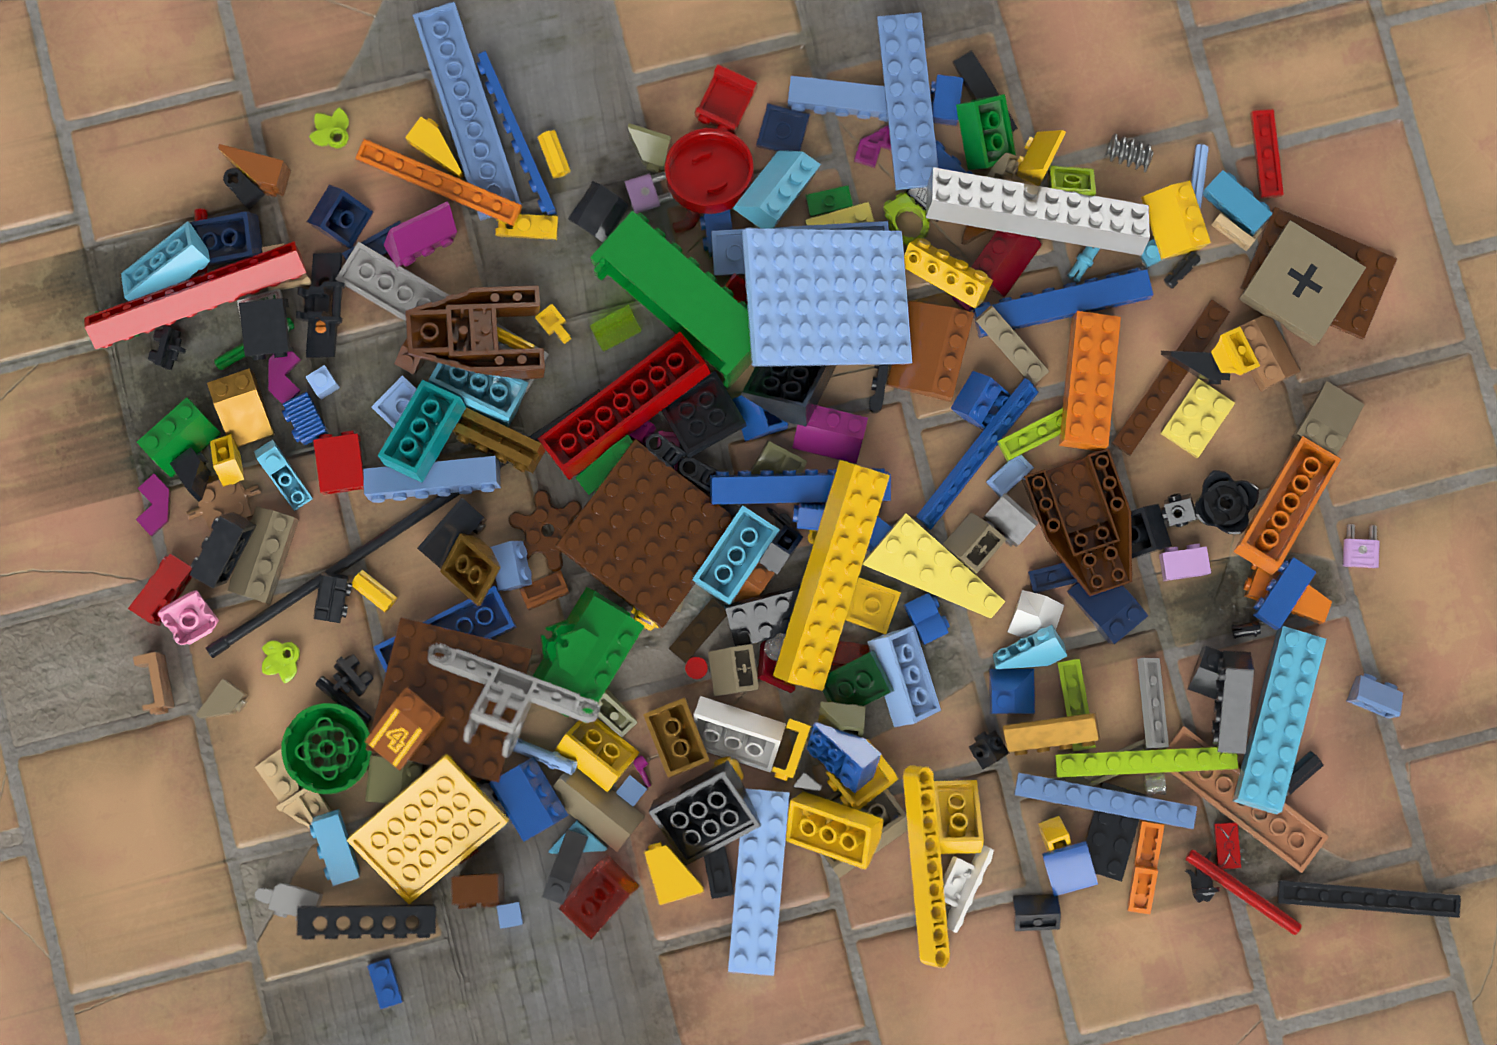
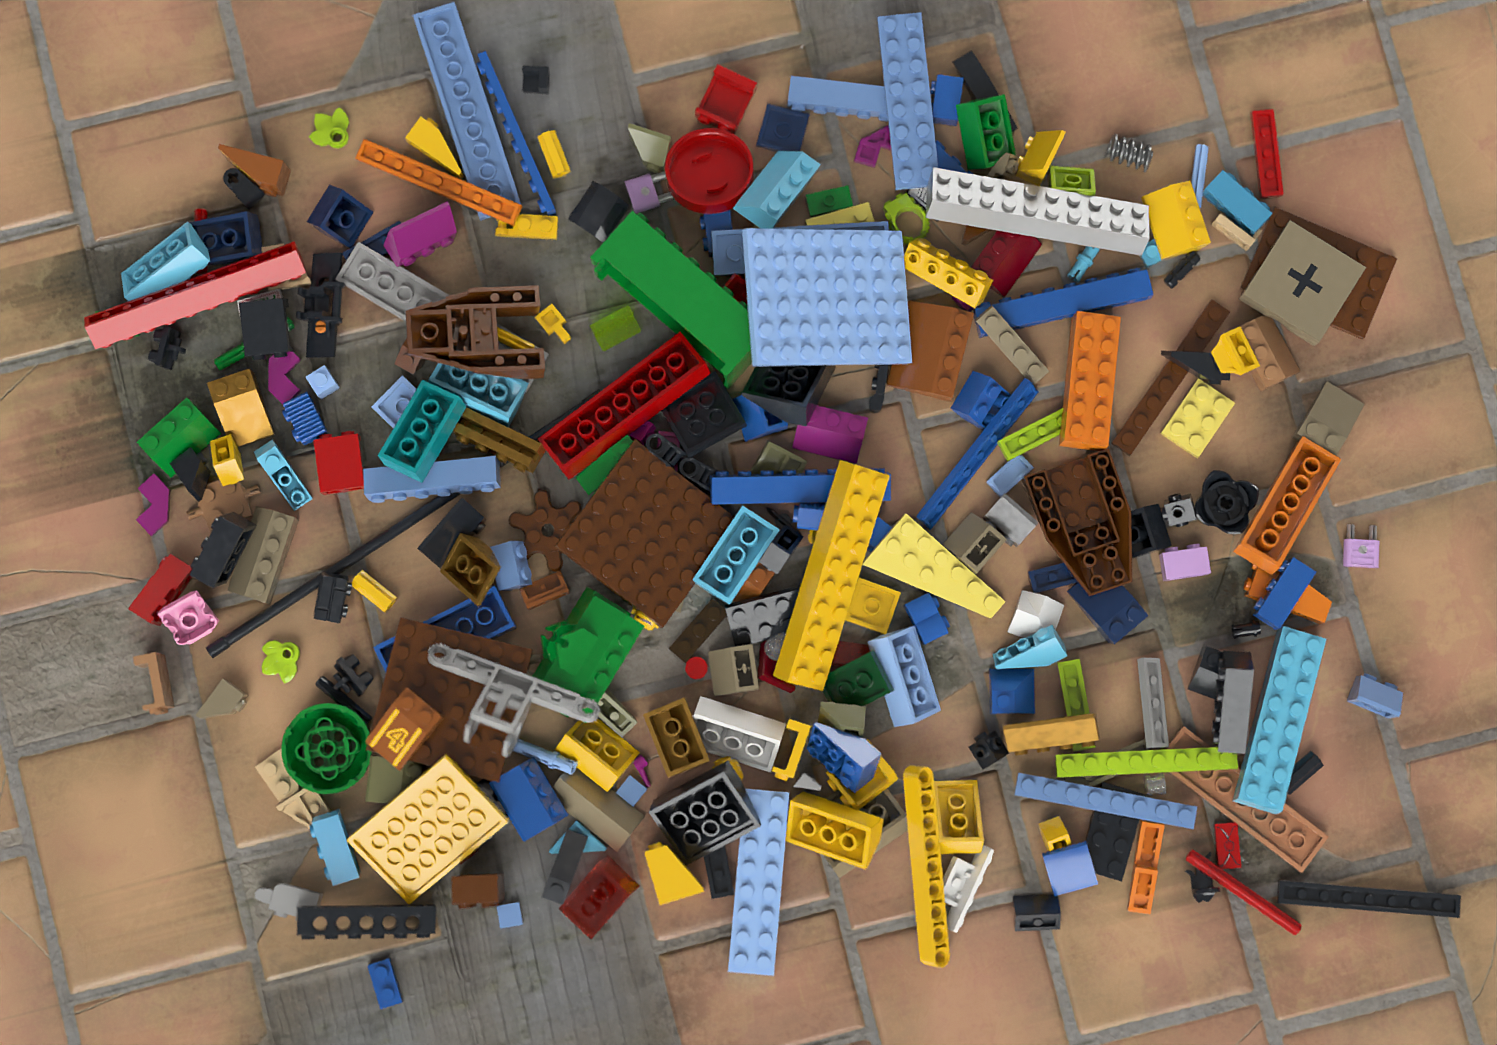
(536, 79): none -> black panel
(687, 223): clear red arm -> none

